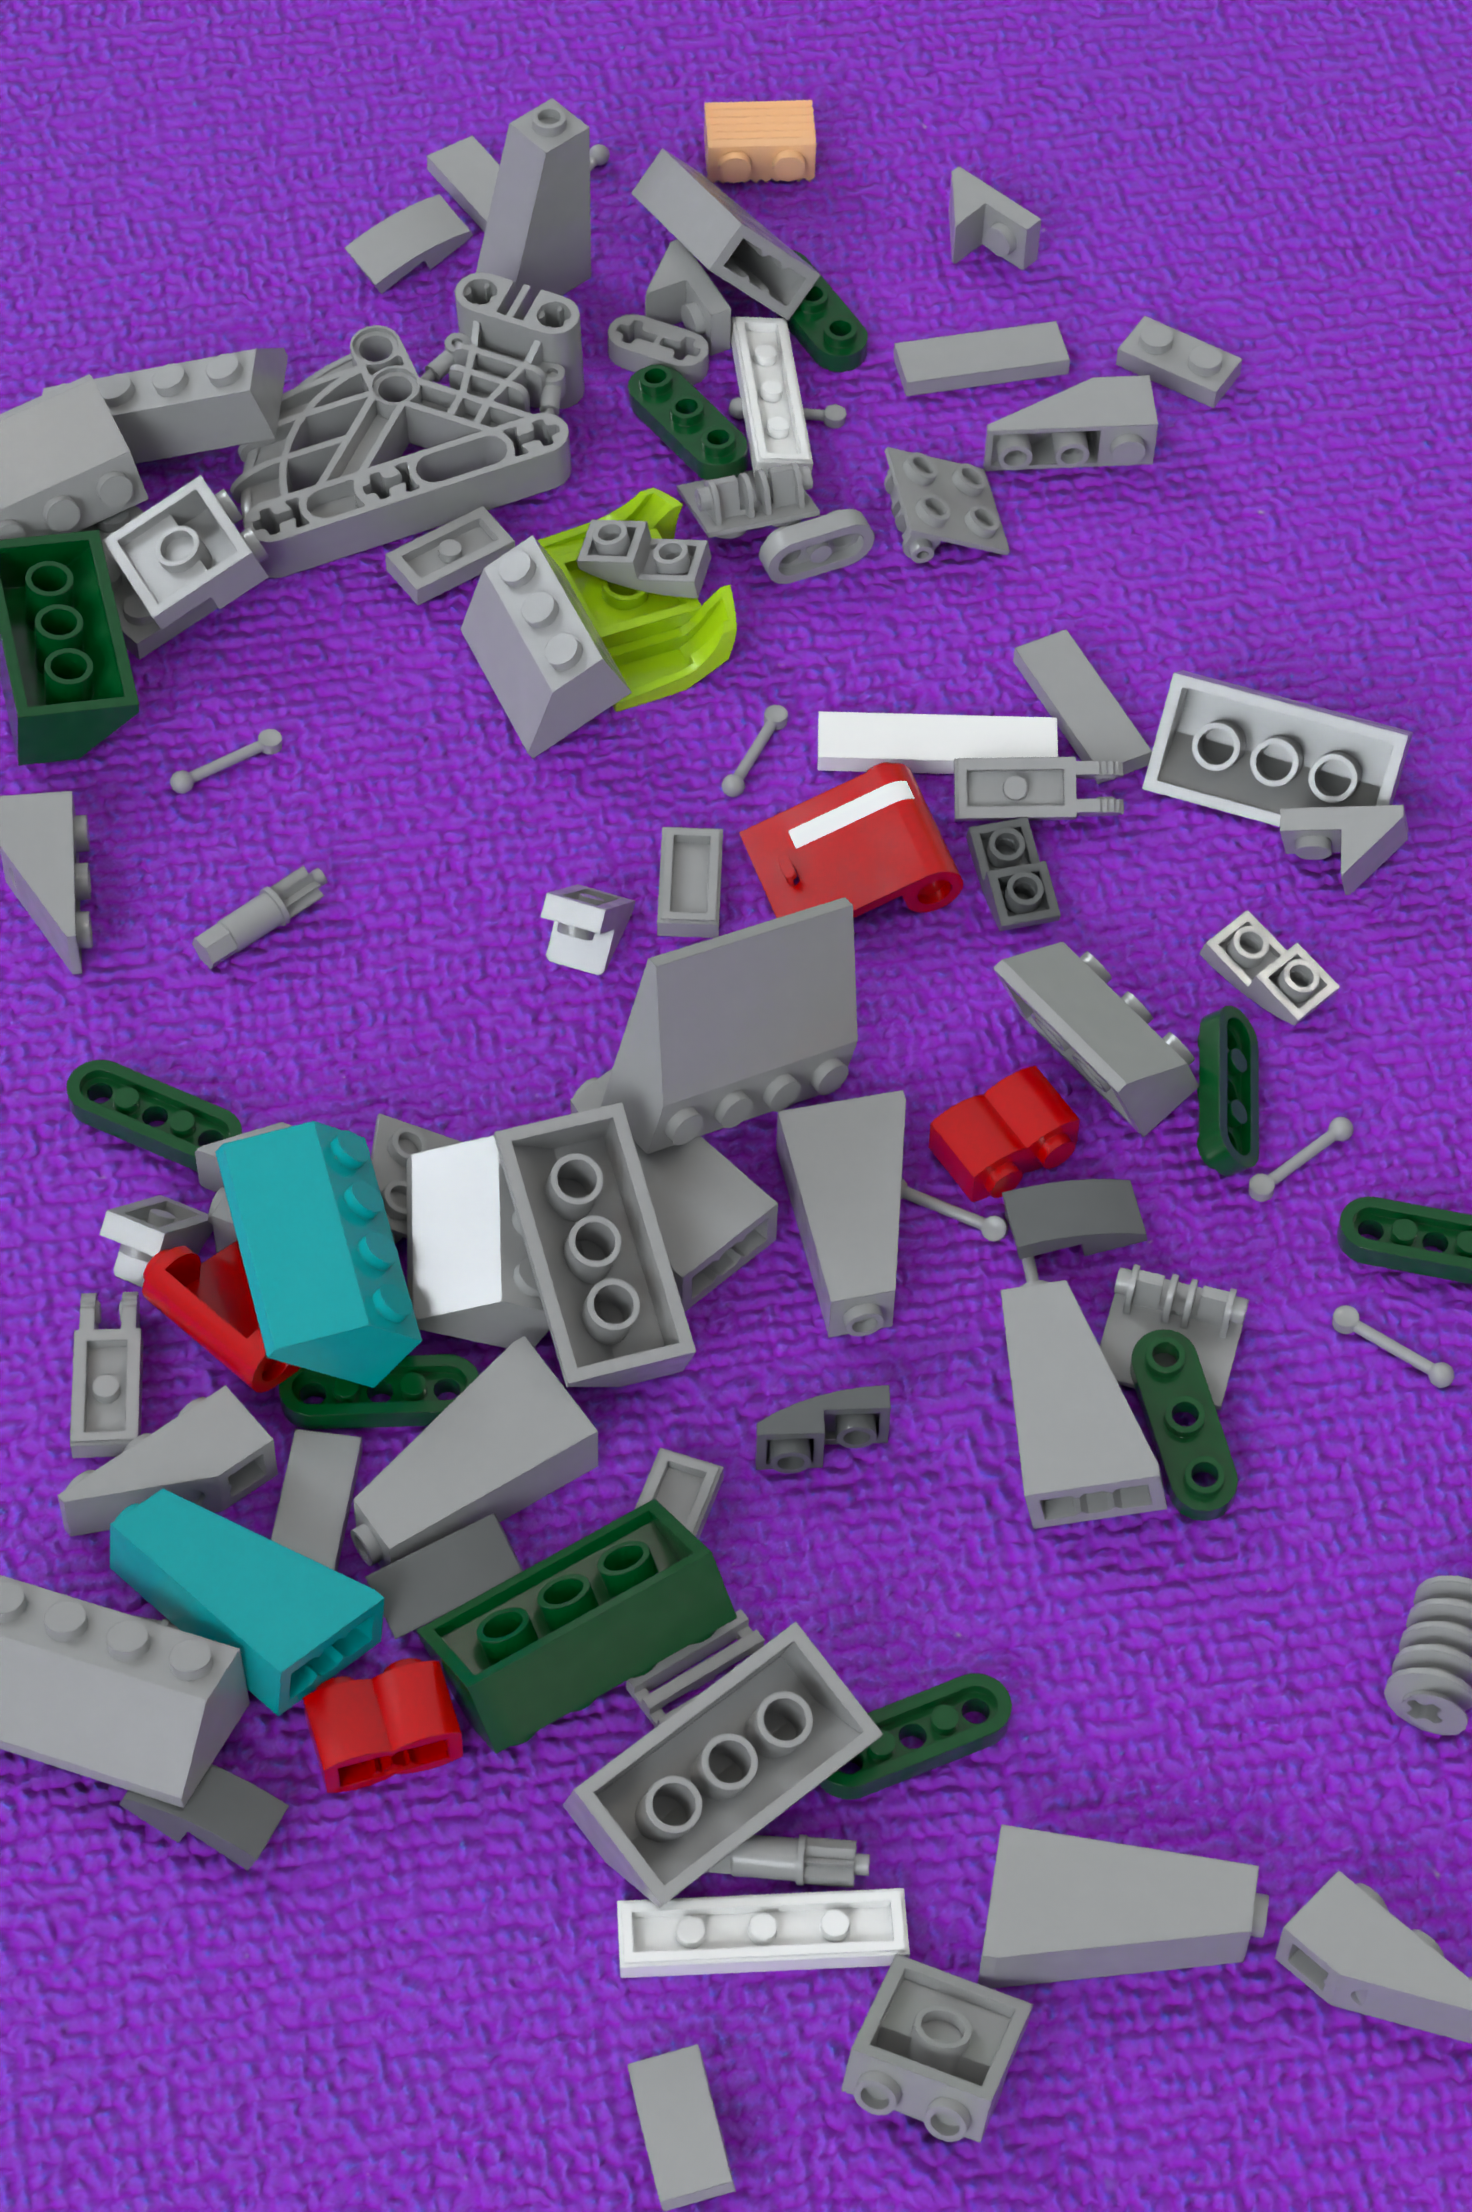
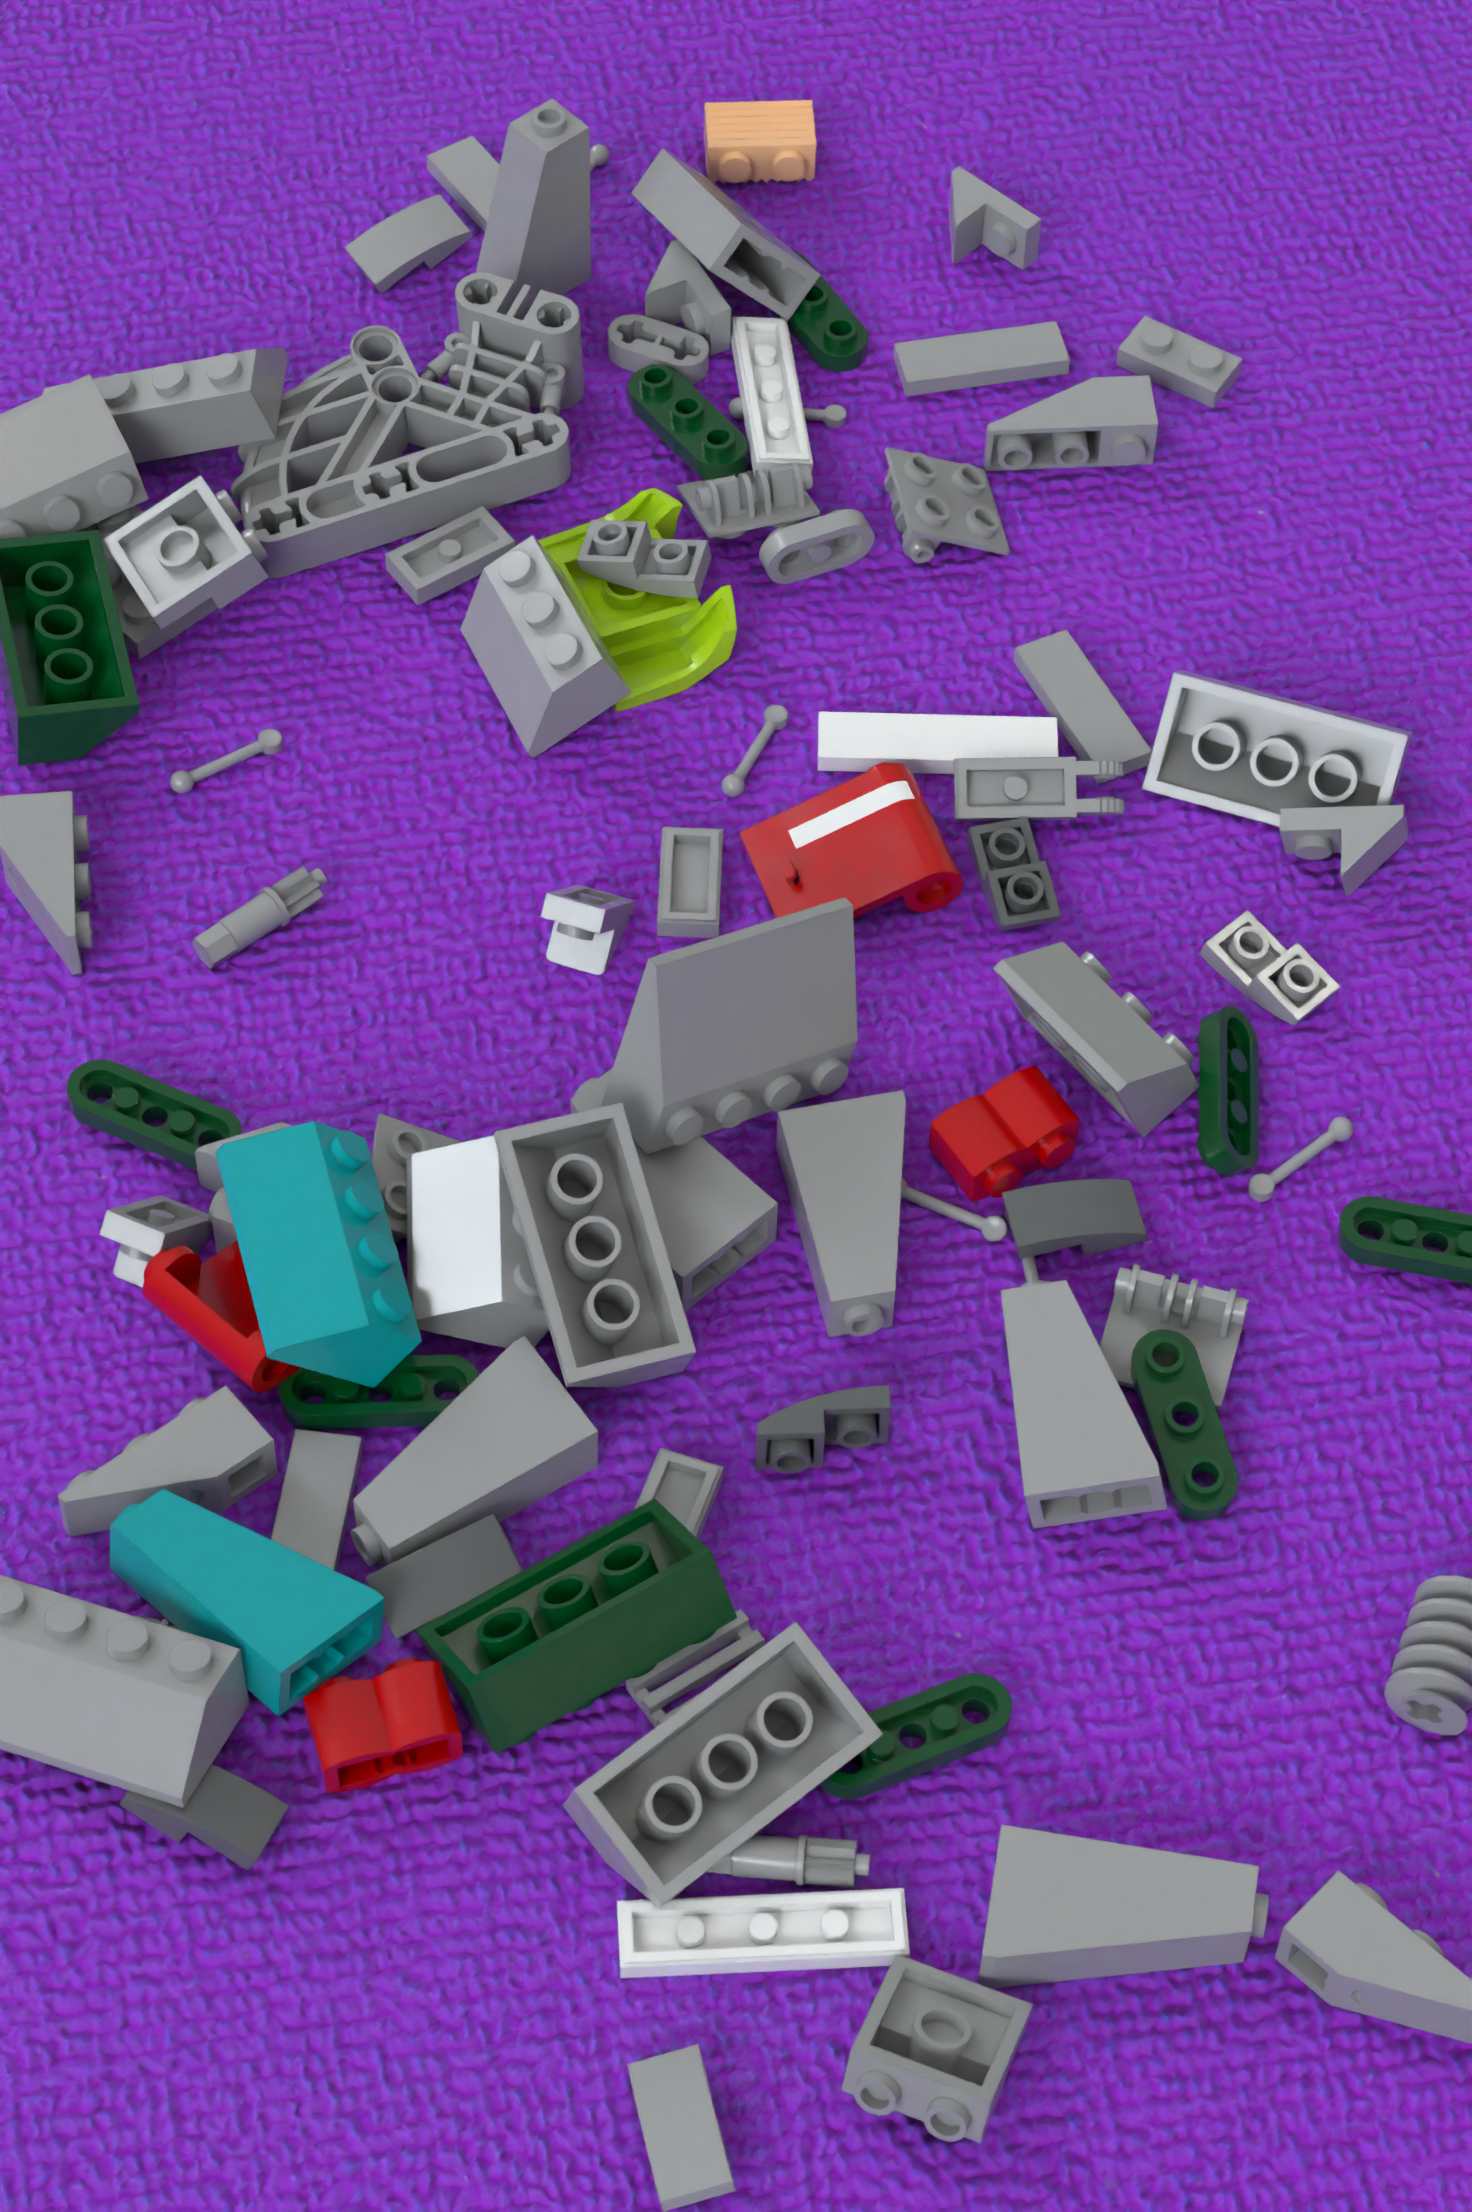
(106, 1380): light grey hinge -> none
(1347, 1321): light grey hinge -> none

